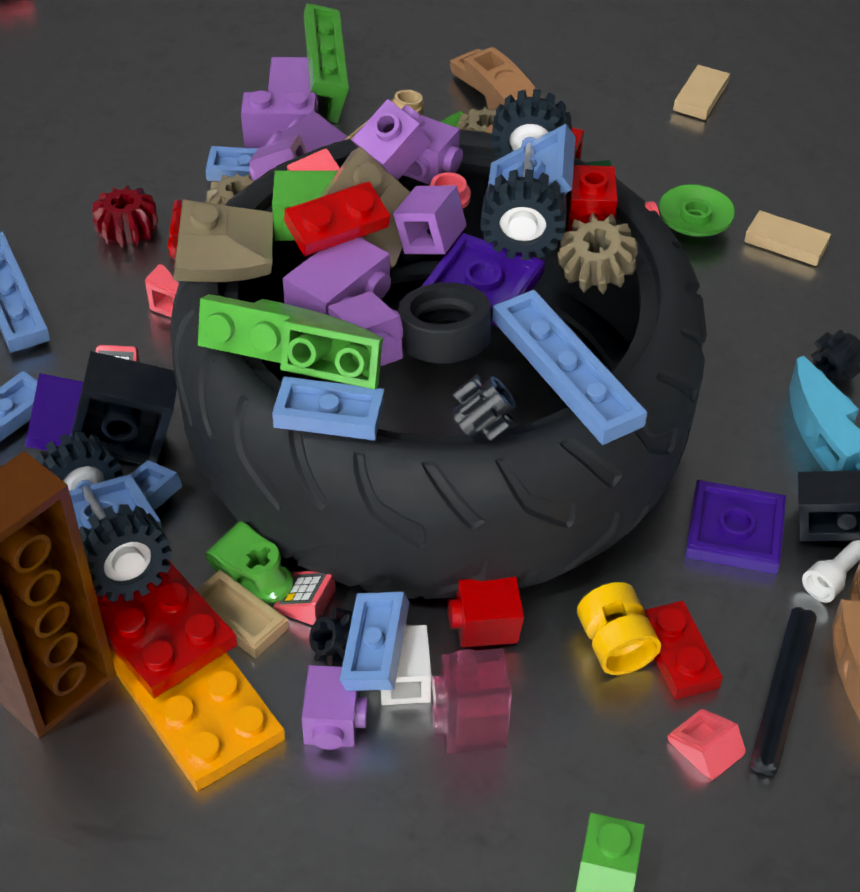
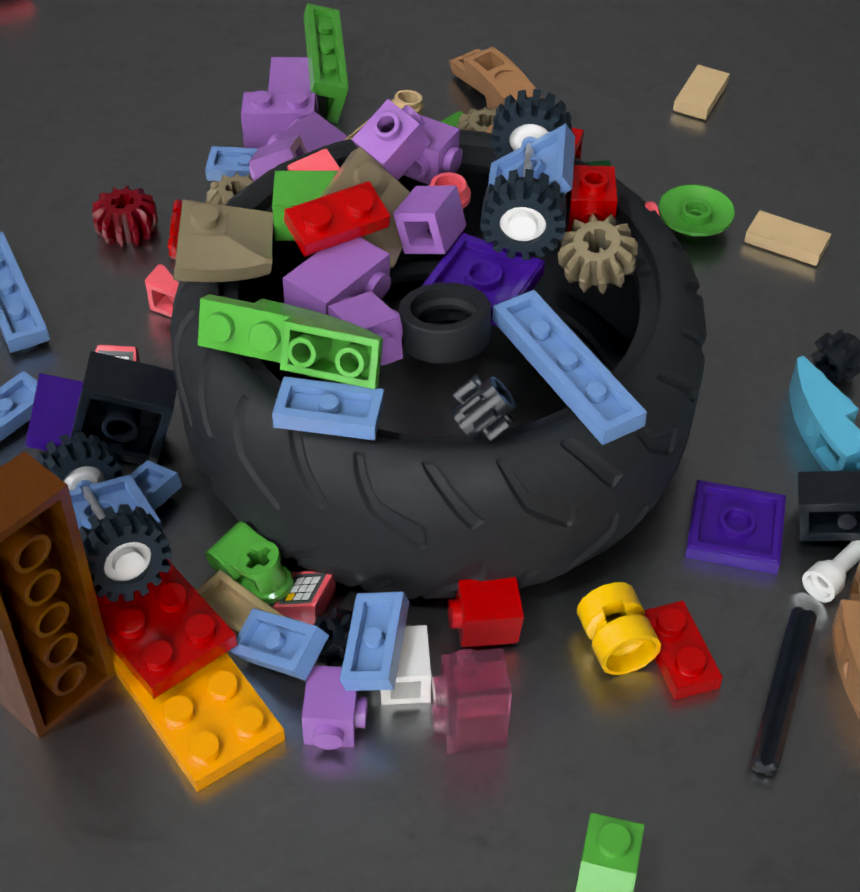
(279, 643): none -> medium blue plate
(709, 742): coral slope -> none

